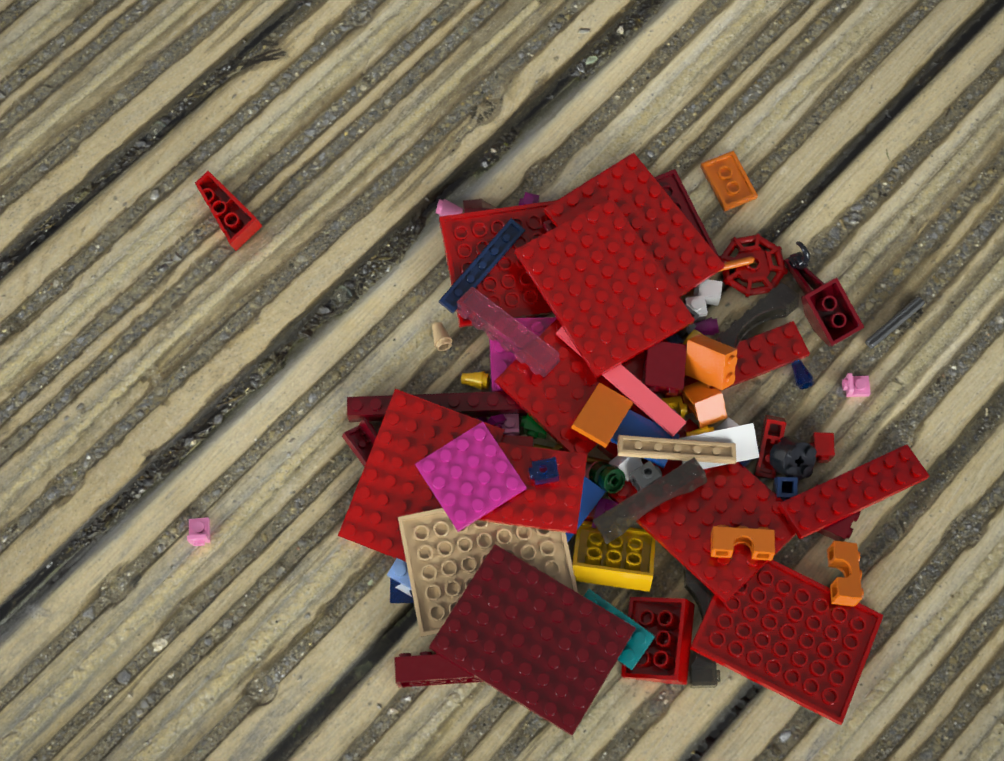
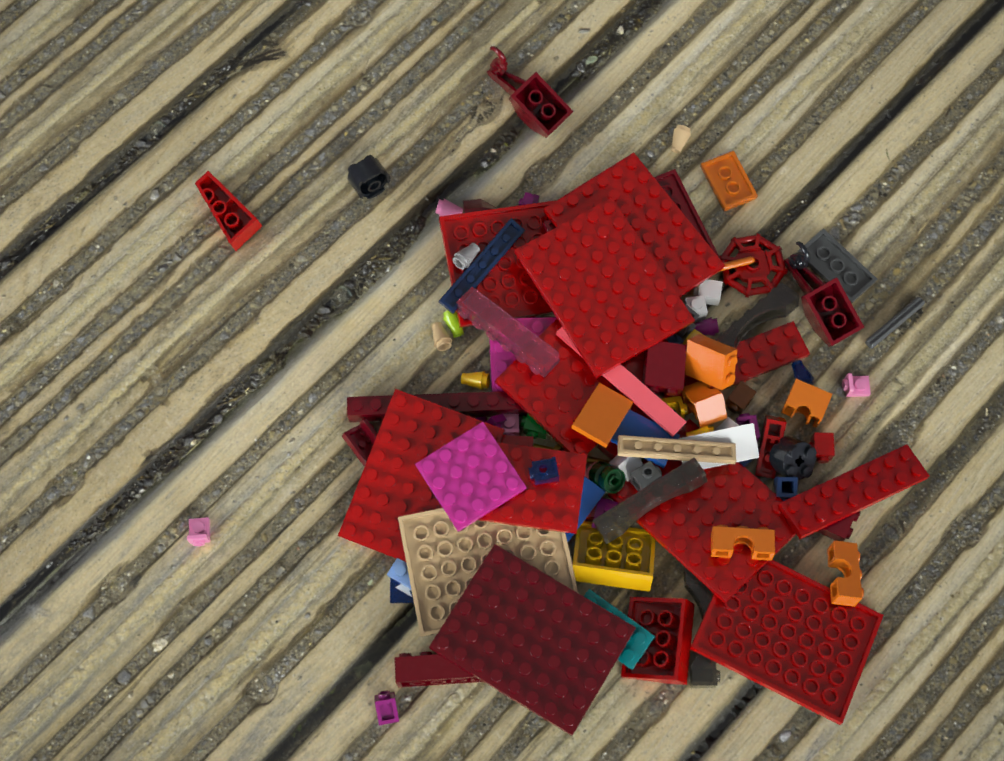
(368, 177): none -> black brick
(386, 707): none -> magenta bracket
(452, 322): none -> lime cone
(464, 257): none -> light grey cone
(531, 99): none -> dark red slope
(680, 137): none -> tan cone
(740, 398): none -> reddish brown brick
(746, 418): none -> magenta bracket
(808, 401): none -> orange piece
(832, 260): none -> dark grey plate

